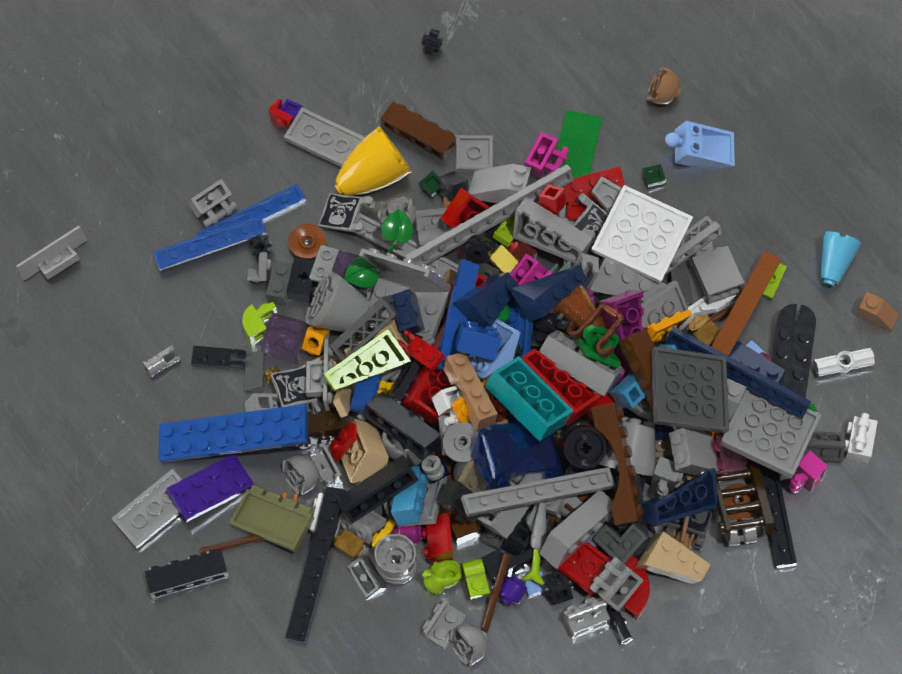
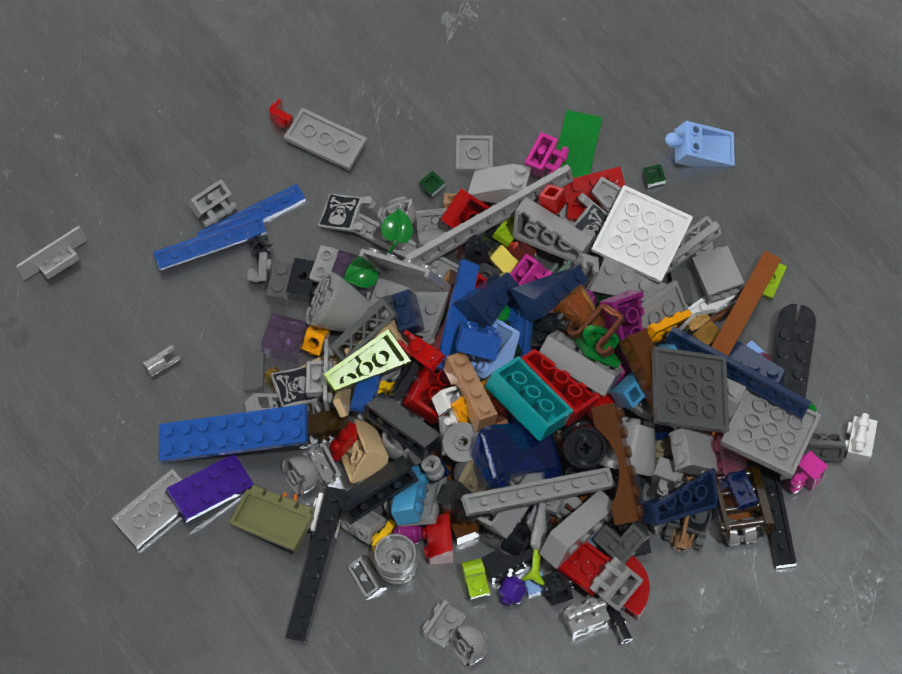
(186, 574): black brick -> none
(217, 357): black hinge -> none
(231, 544): reddish brown bar -> none
(254, 319): lime brick -> none
(291, 108): dark purple tile -> none
(303, 234): dark orange dish -> none
(349, 545): pearl gold brick -> none
(371, 166): yellow cylinder -> none
(418, 131): reddish brown brick -> none
(432, 40): black gear -> none
(442, 576): lime hair -> none
(451, 184): black brick -> none
(495, 592): reddish brown bar -> none
(664, 87): medium nougat cylinder -> none
(672, 559): tan wedge -> none
(741, 489): none -> clear blue plate
(832, 364): white piece -> none
(837, 256): medium azure cone -> none
(877, 312): medium nougat slope -> none

